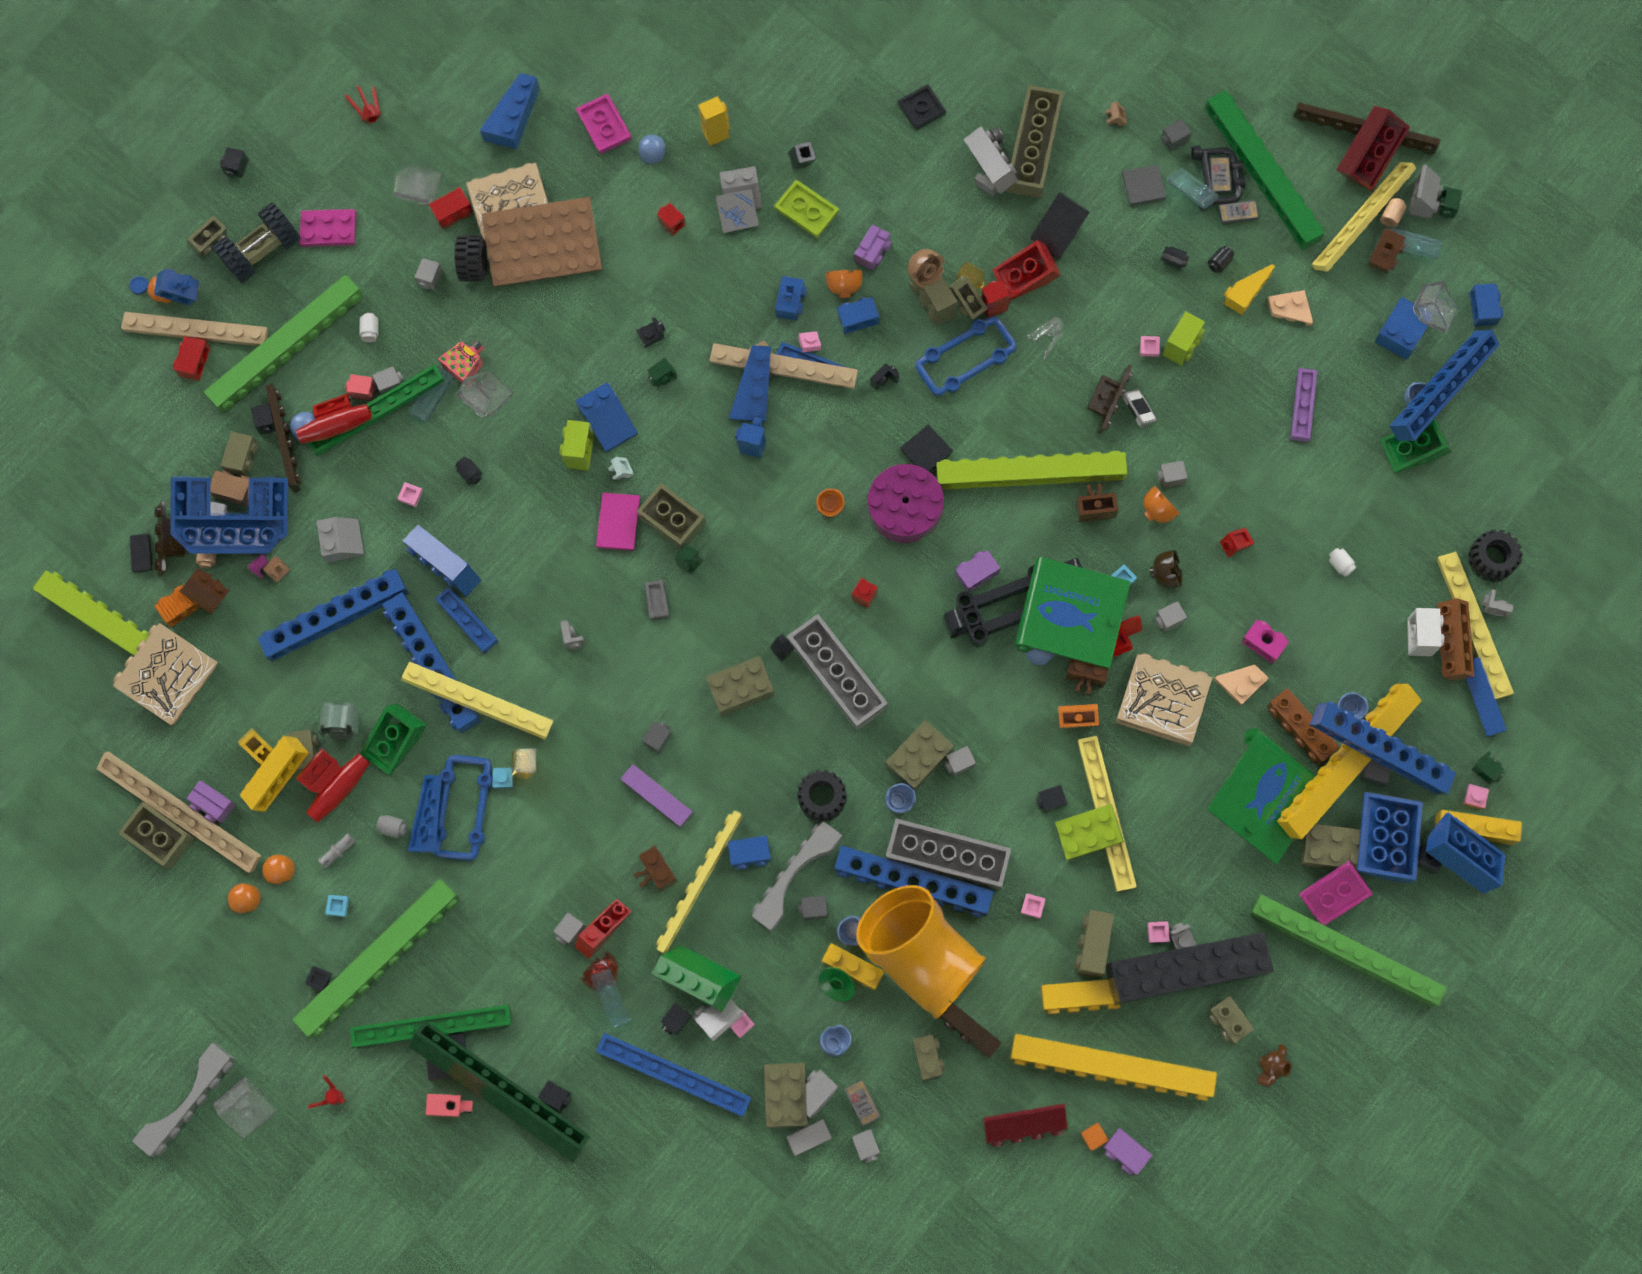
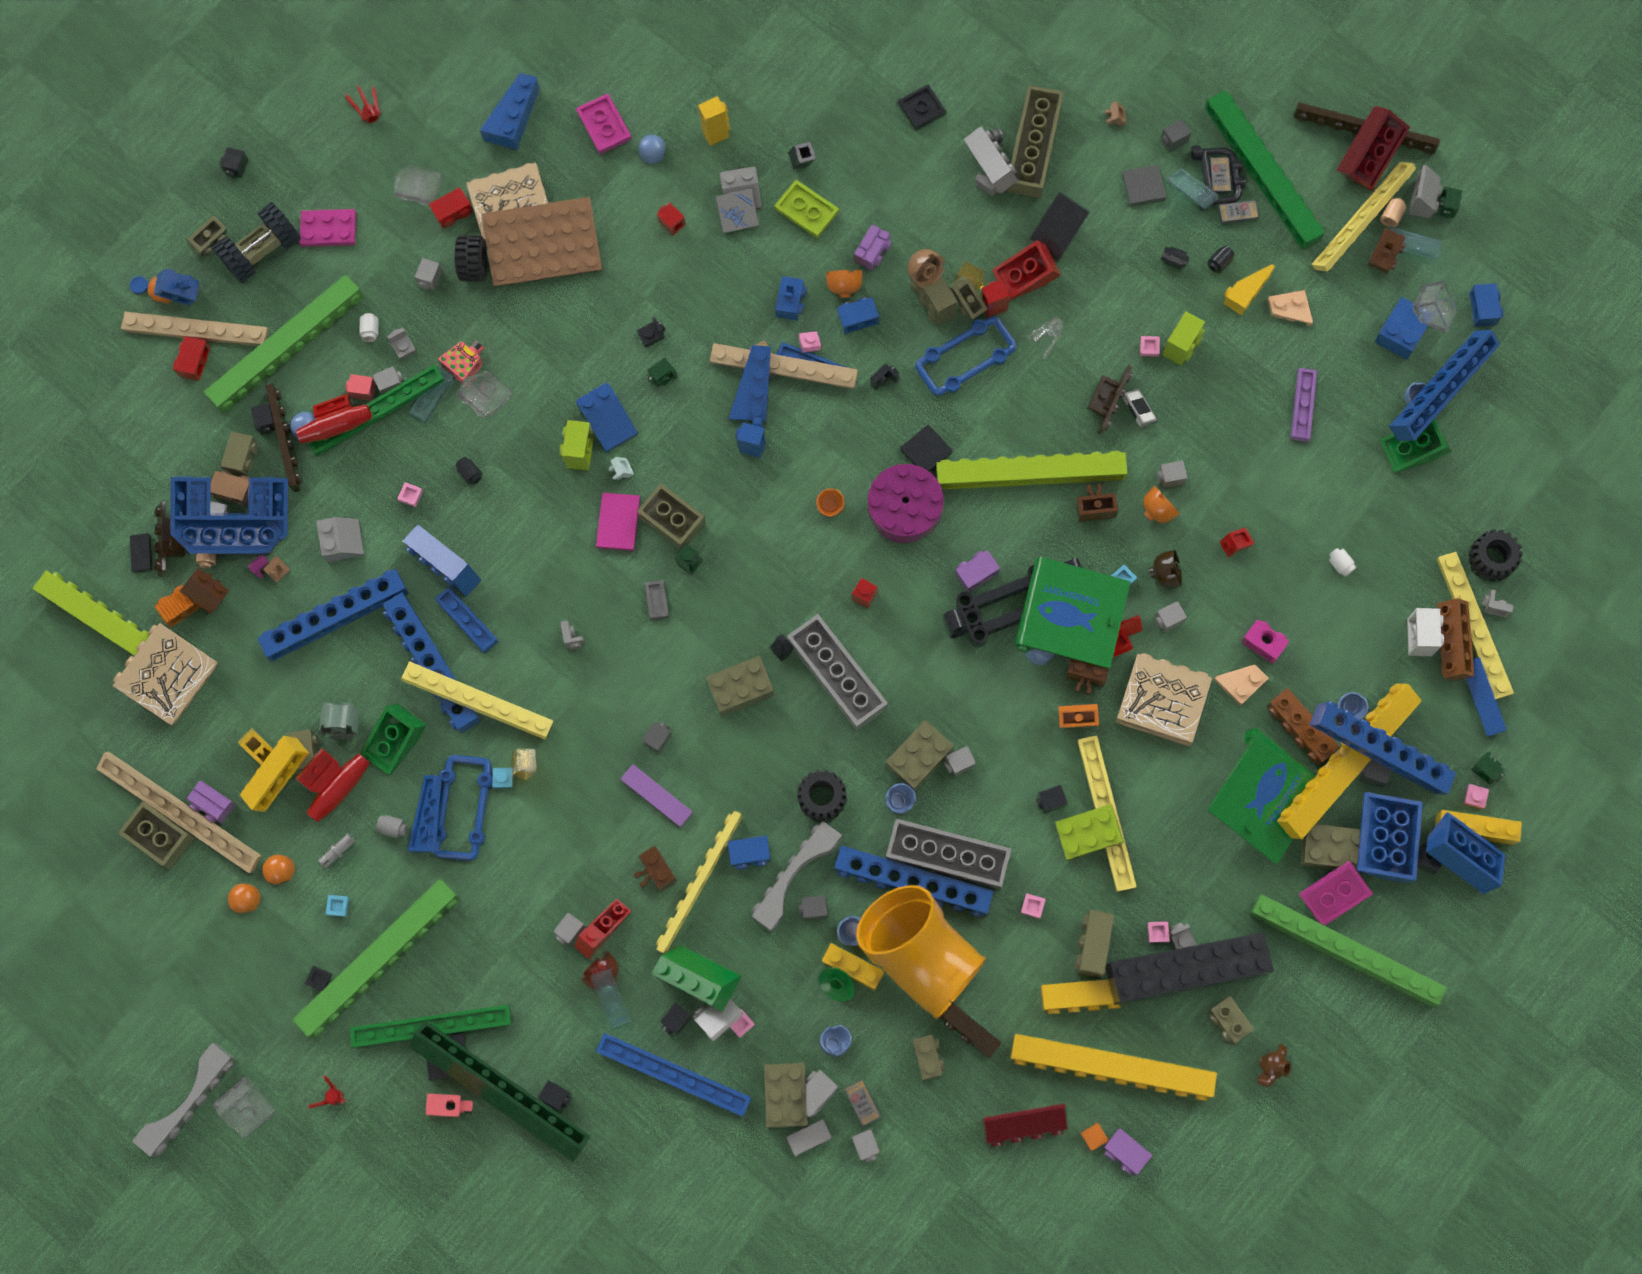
(401, 343): none -> light grey bracket

